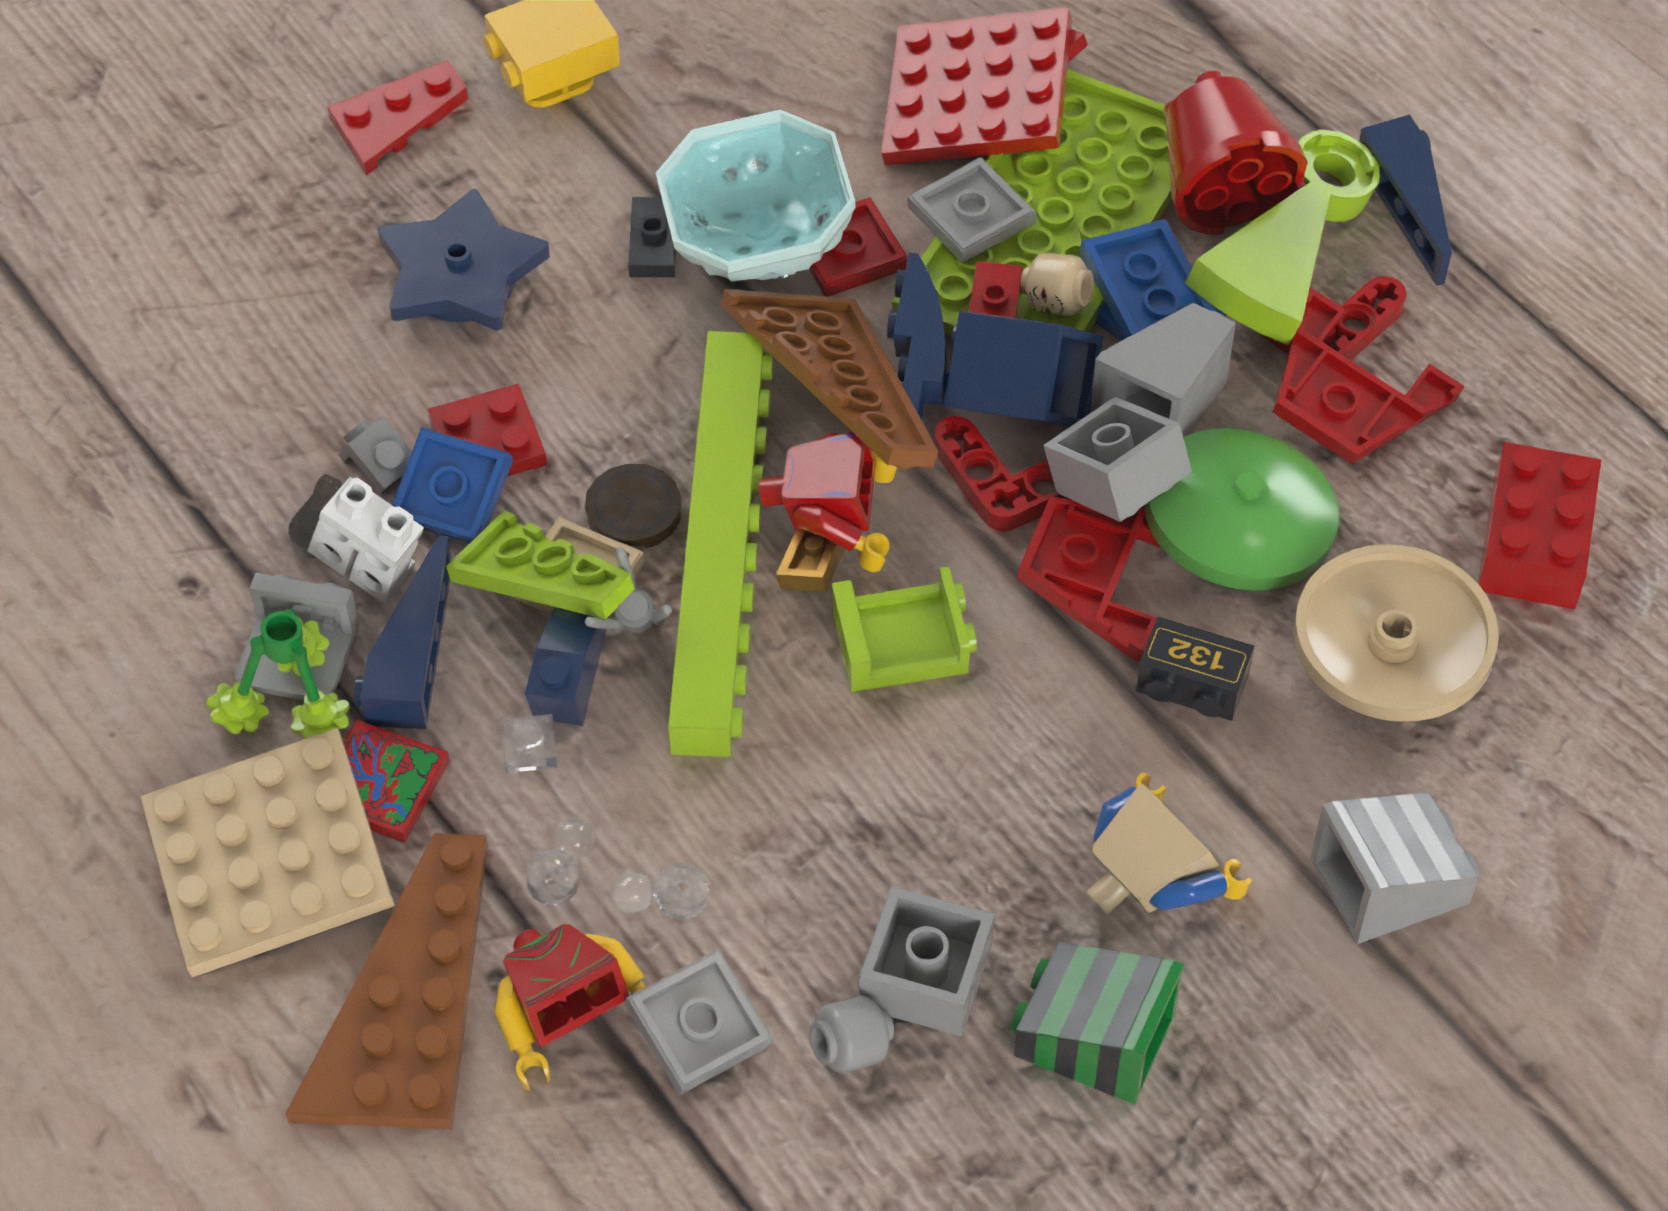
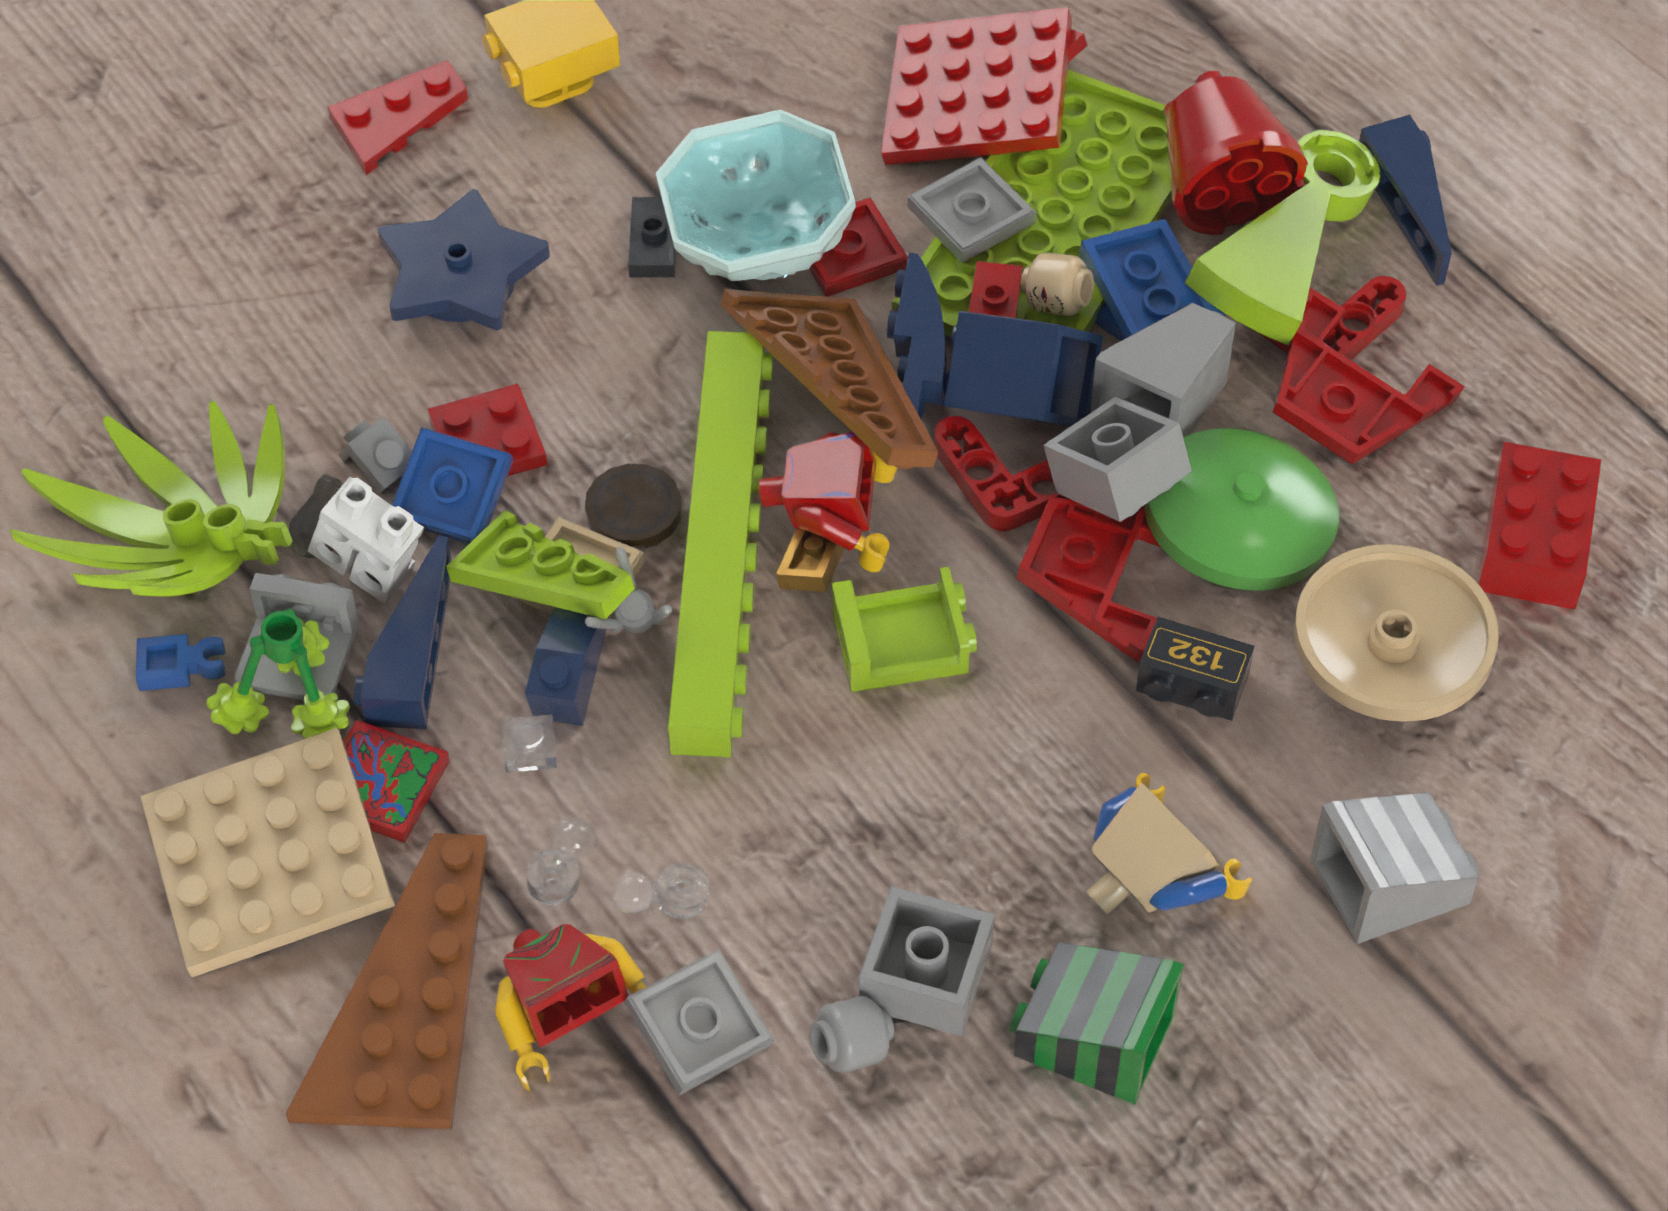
(170, 660): none -> blue plate
(190, 541): none -> lime plant

